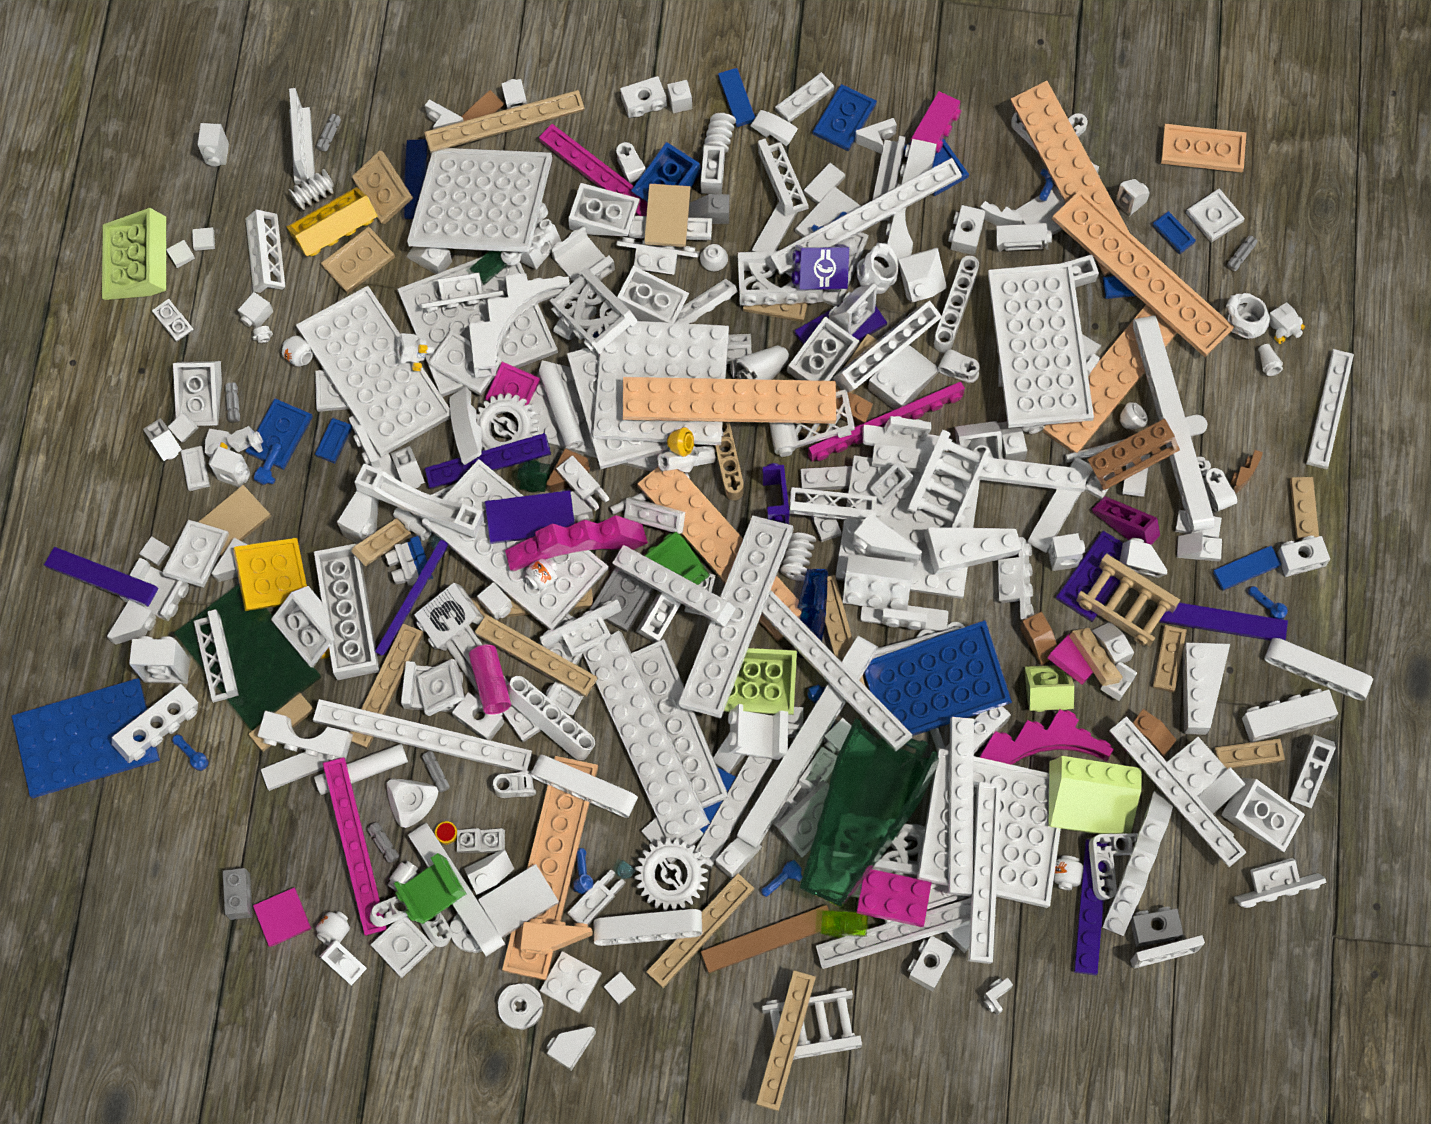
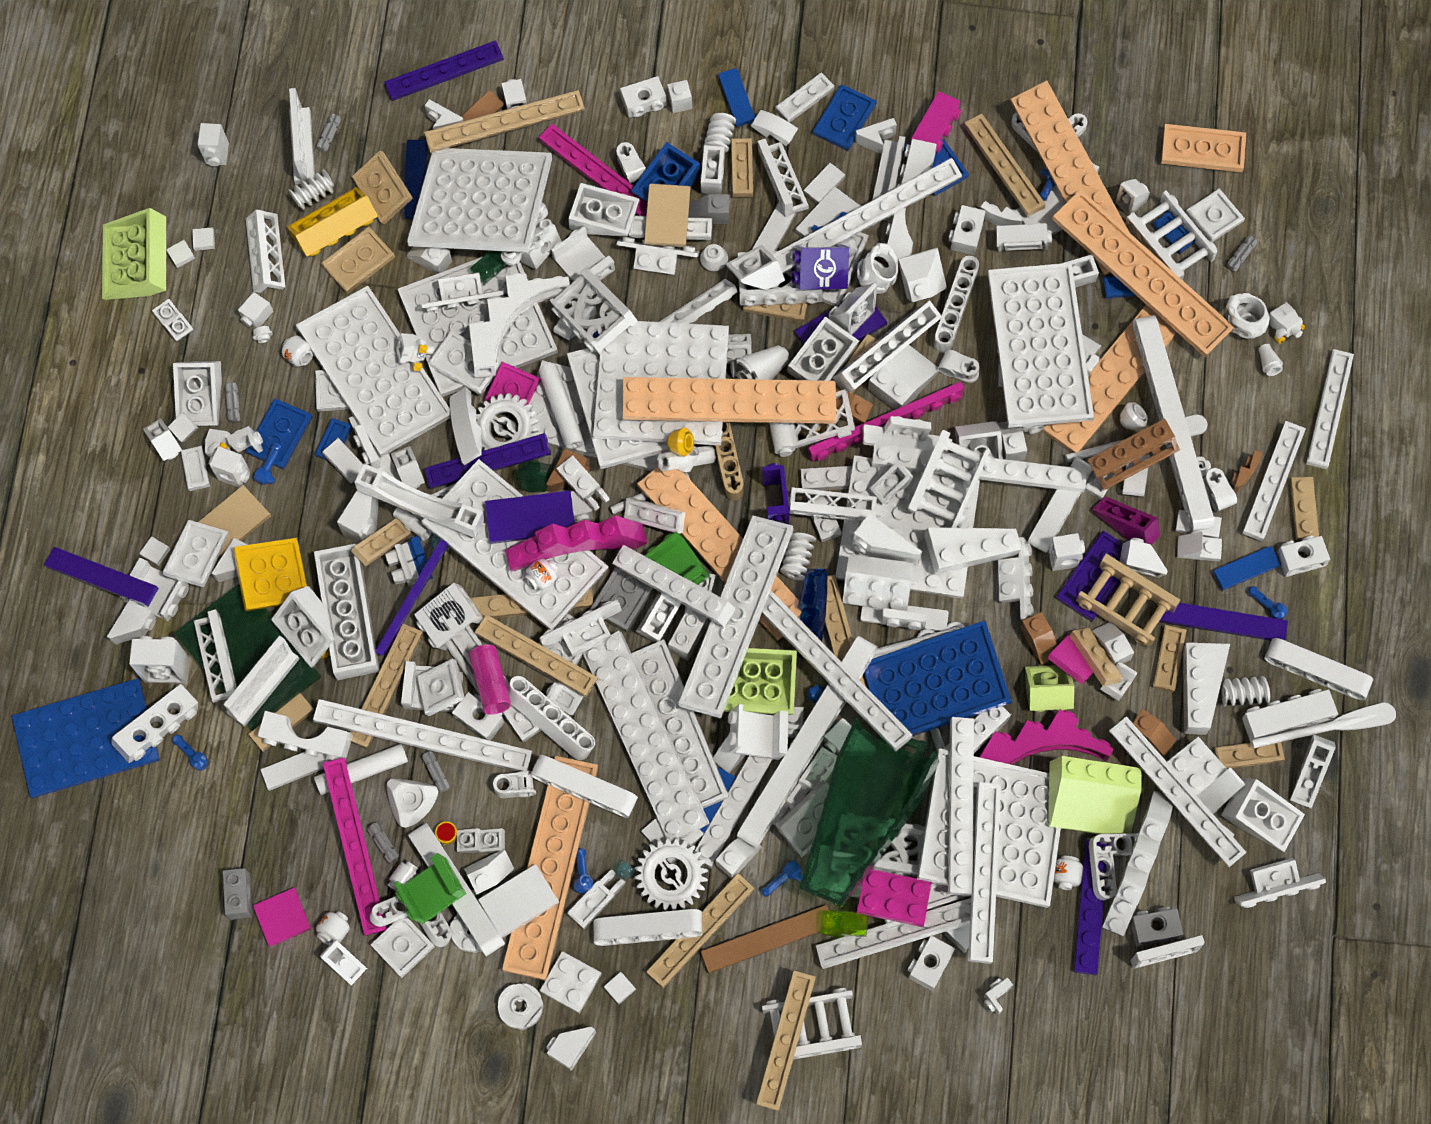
(261, 681): none -> white fence
(343, 460): none -> white tile
(444, 70): none -> dark purple tile
(495, 601): white brick -> none
(546, 938): light nougat slope -> none
(651, 297): white slope -> none
(688, 634): none -> white brick
(742, 167): none -> tan plate
(757, 268): none -> white slope
(1004, 165): none -> tan plate
(1138, 229): none -> white fence
(1245, 690): none -> white piece
(1274, 481): none -> white plate
(1362, 718): none -> white piece

